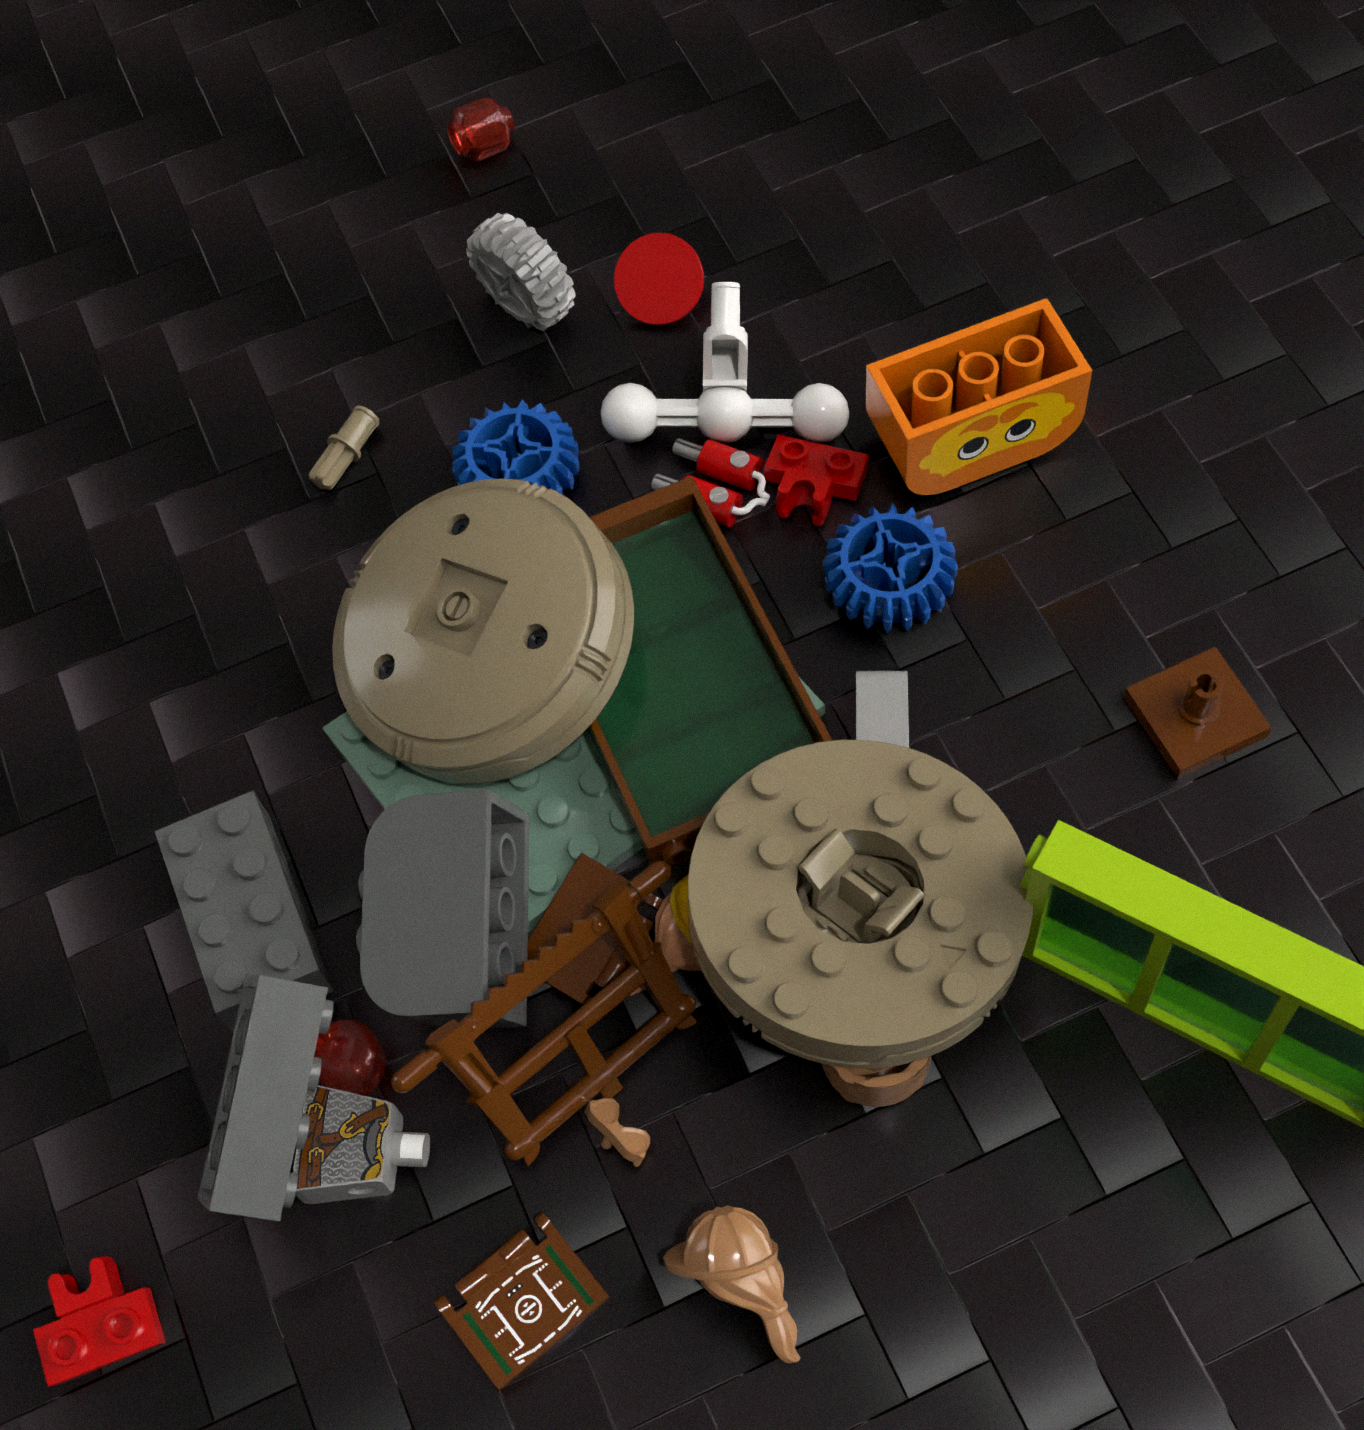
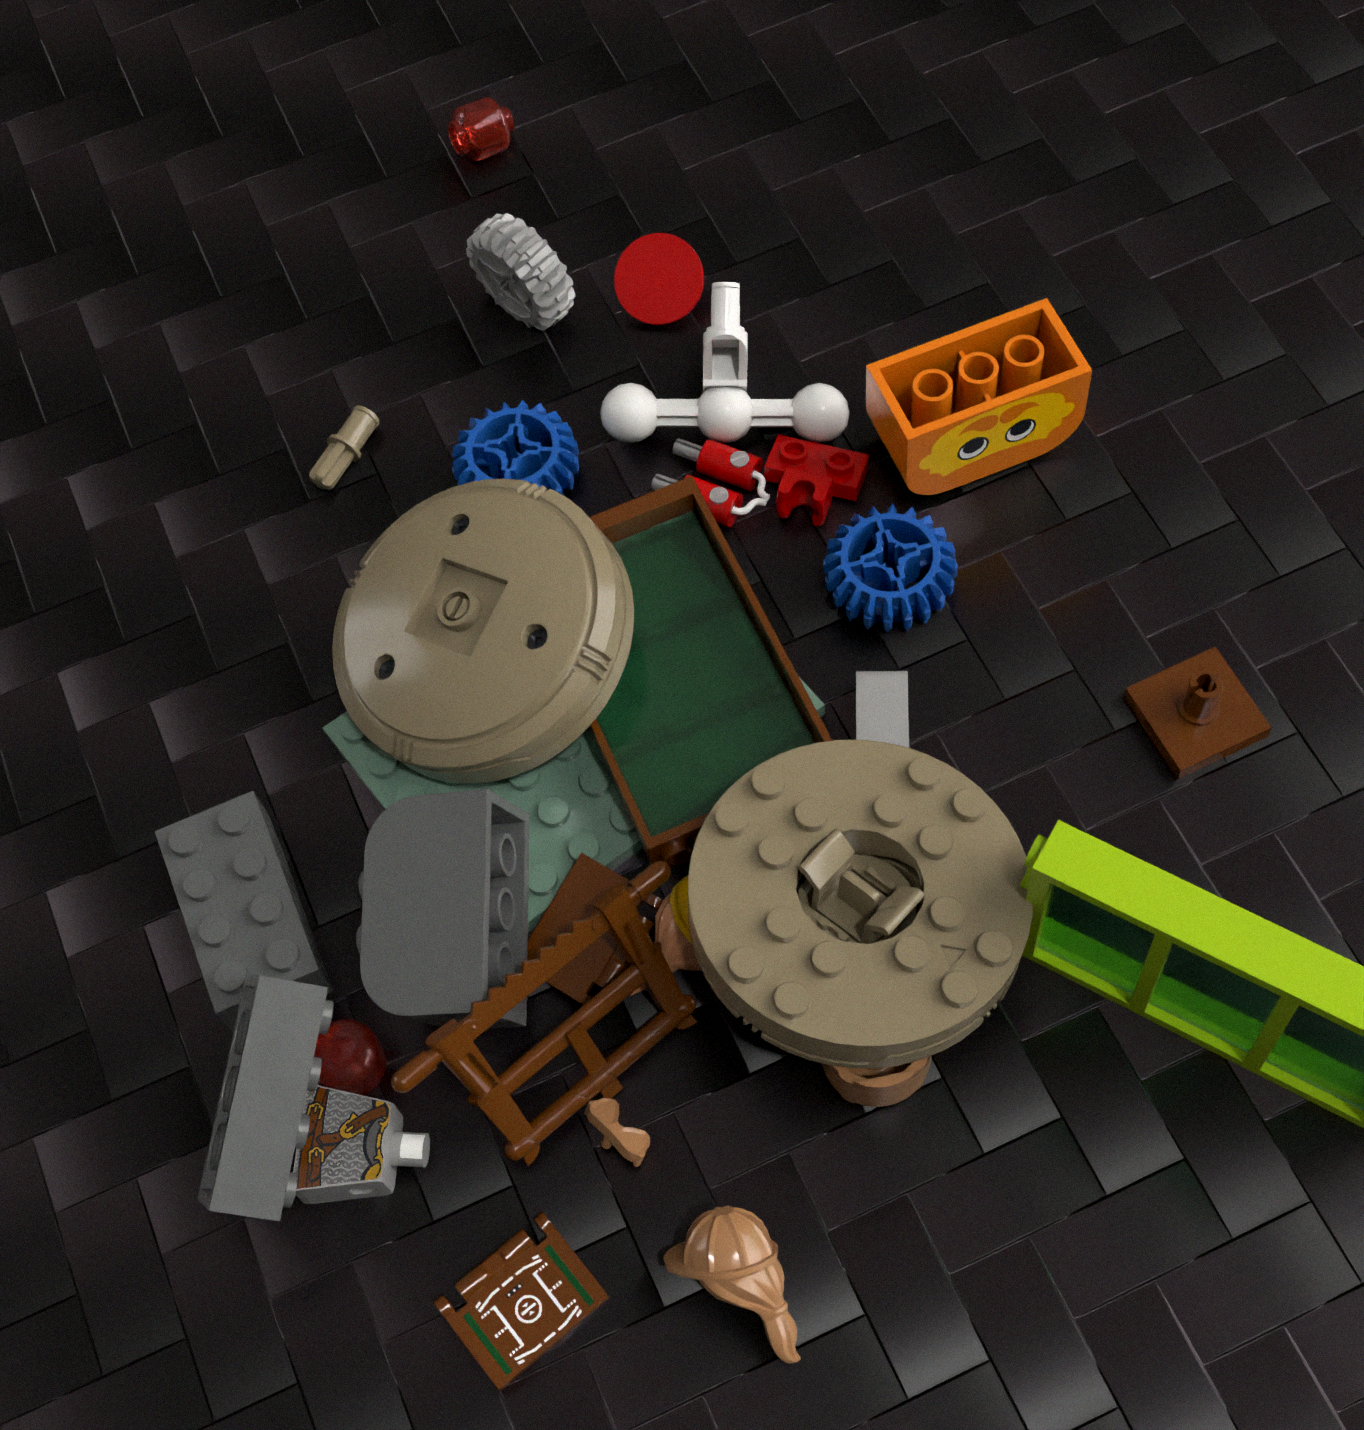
(95, 1324): red plate -> none

